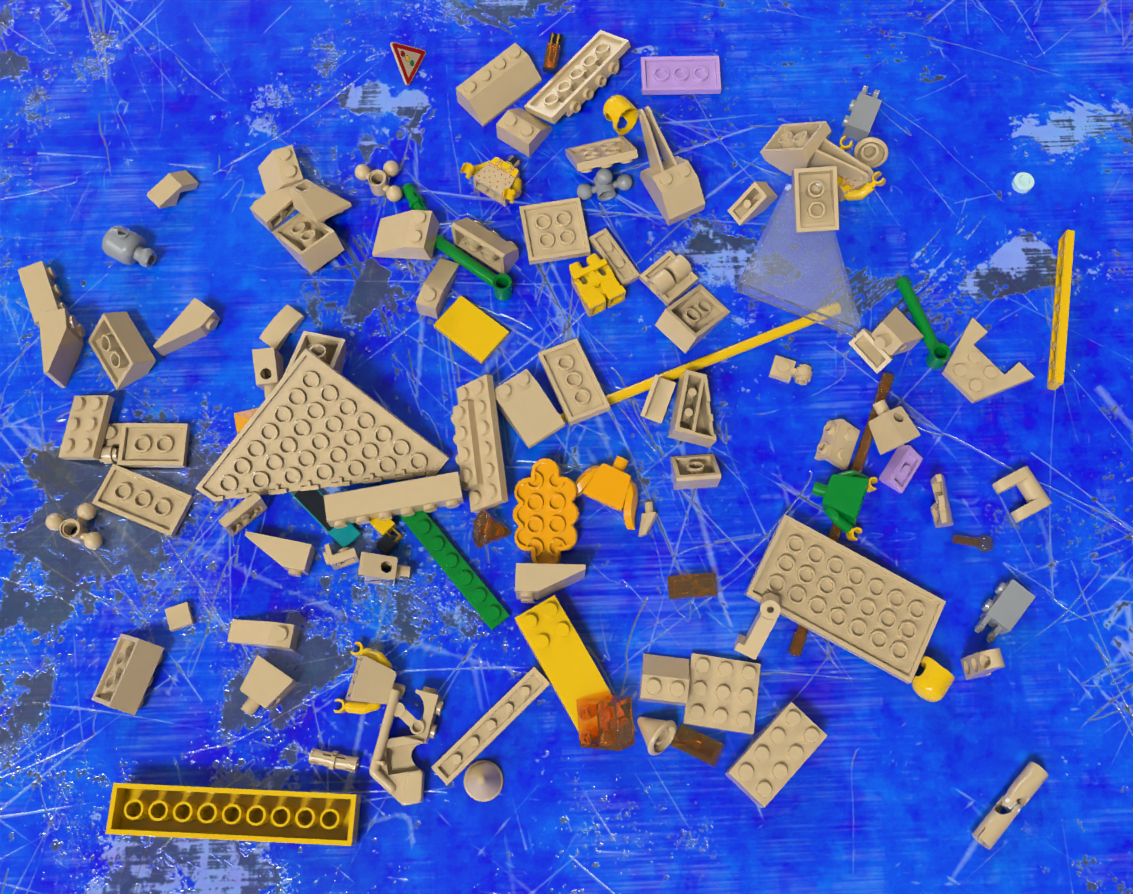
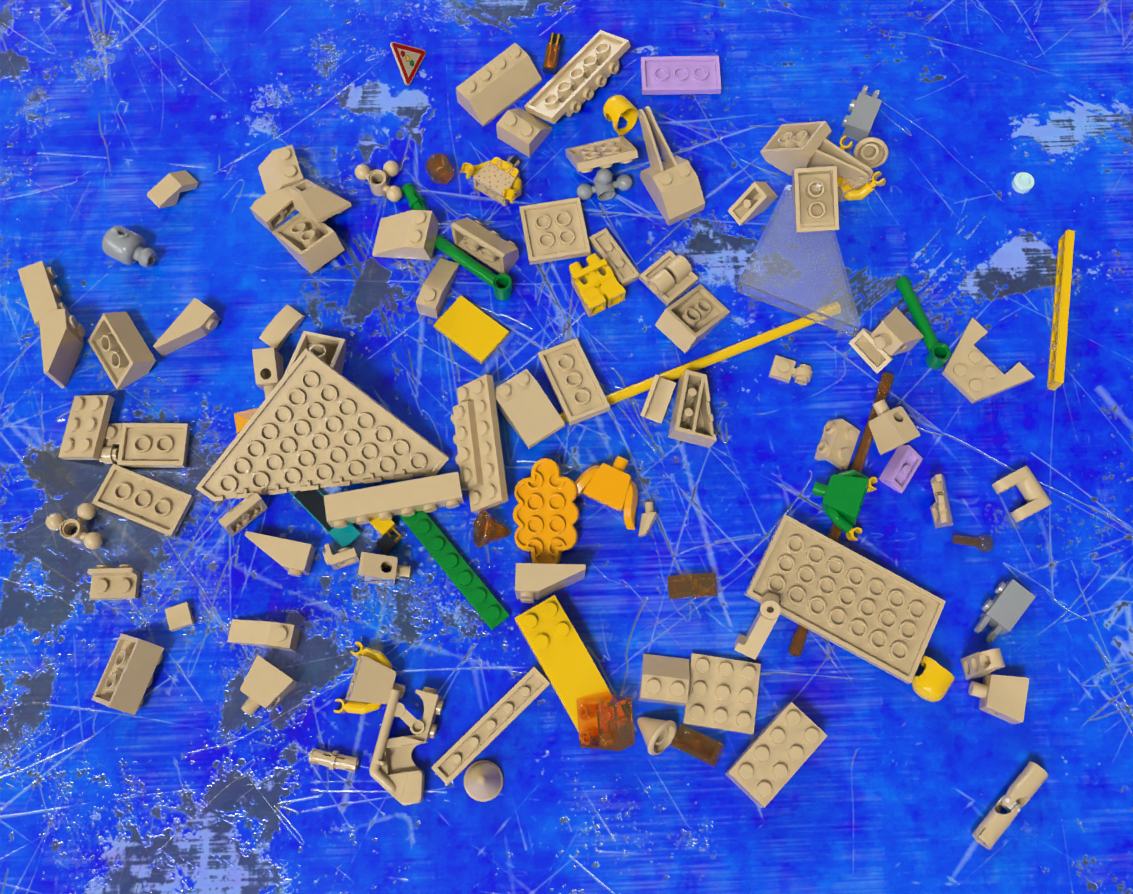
(114, 583): none -> tan bracket
(234, 814): yellow brick -> none
(440, 168): none -> clear orange head
(694, 471): tan slope -> none
(1002, 696): none -> tan torso

